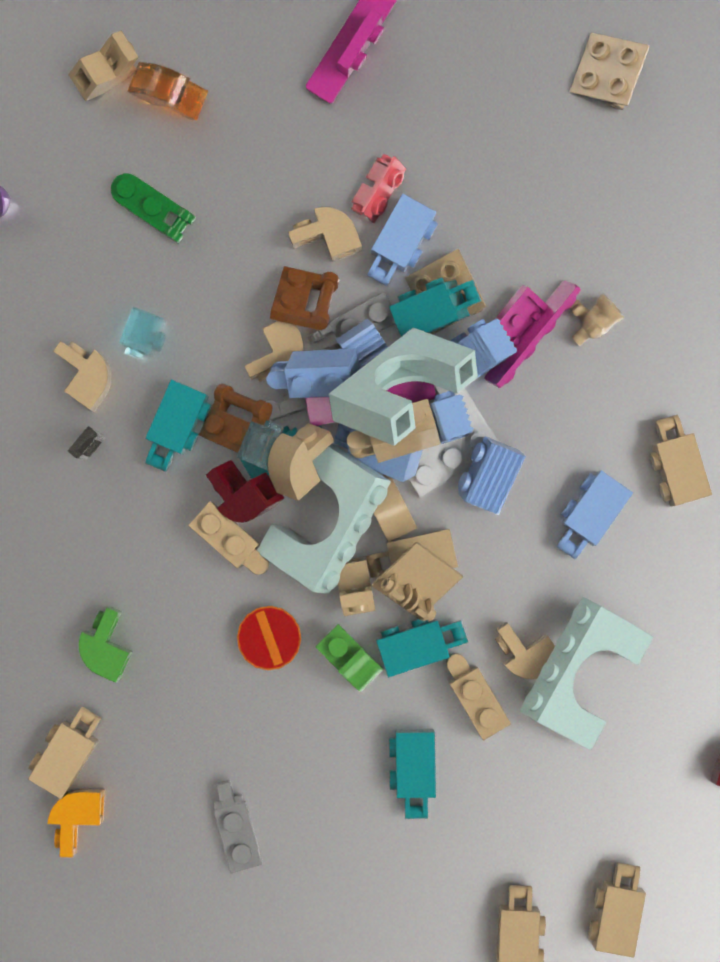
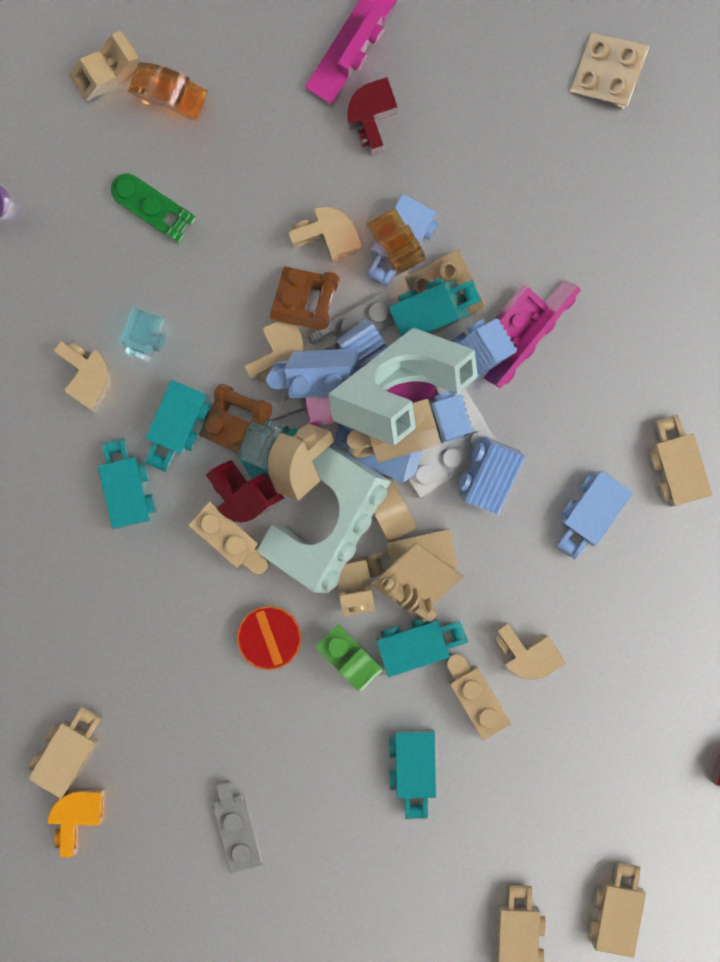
(86, 444): clear smoke tile -> none
(99, 652): bright green brick -> none
(125, 487): none -> teal brick
(367, 105): none -> dark red brick
(387, 175): coral hinge -> none
(396, 242): none -> clear orange brick
(552, 695): light aqua arch -> none
(597, 320): tan piece -> none

